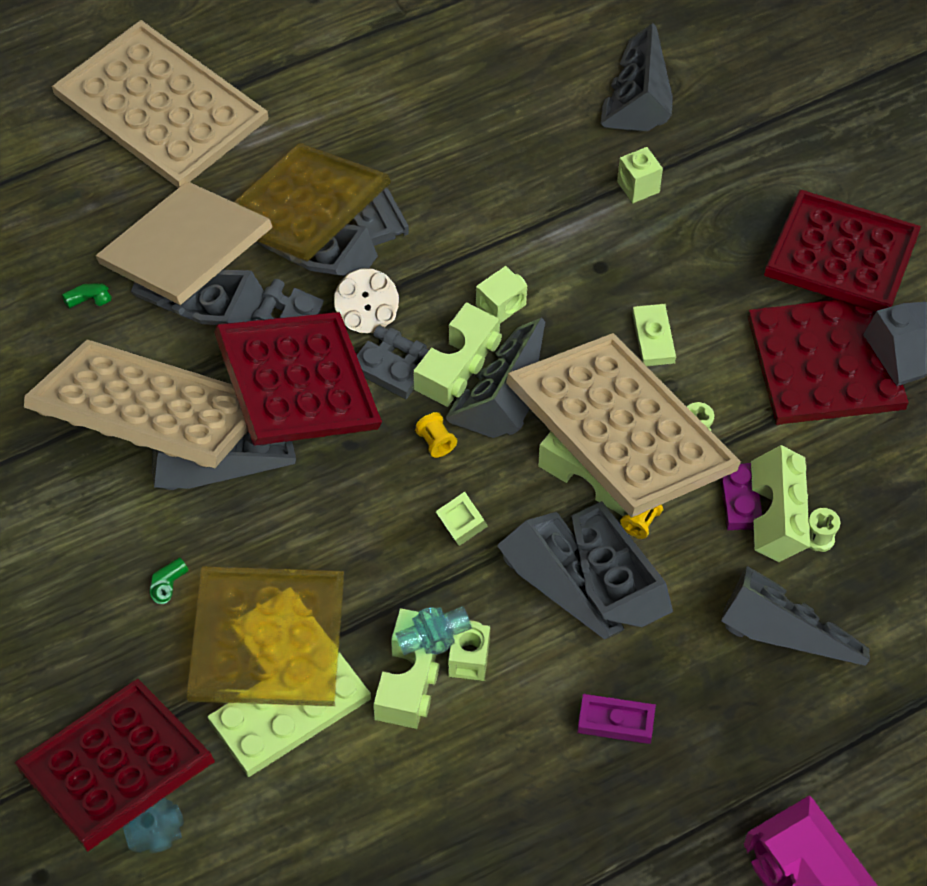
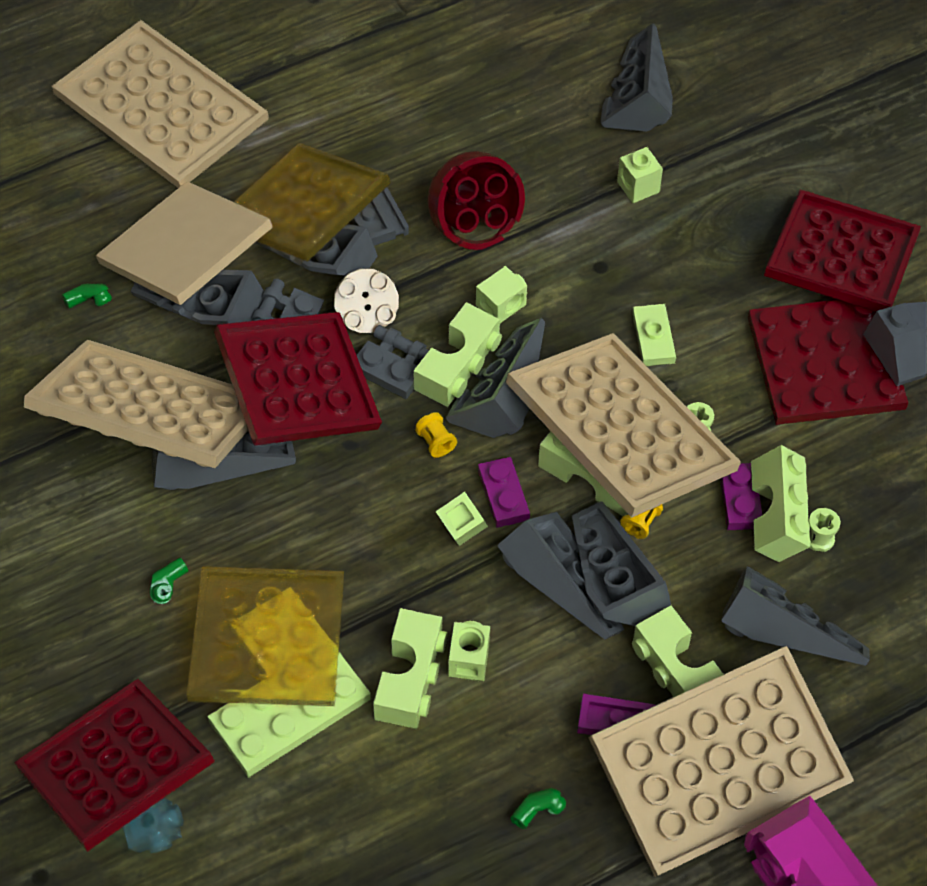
(433, 630): clear light blue axle -> none
(468, 190): none -> dark red cylinder
(503, 492): none -> magenta plate
(535, 802): none -> green arm
(659, 642): none -> yellowish green arch
(720, 760): none -> tan plate

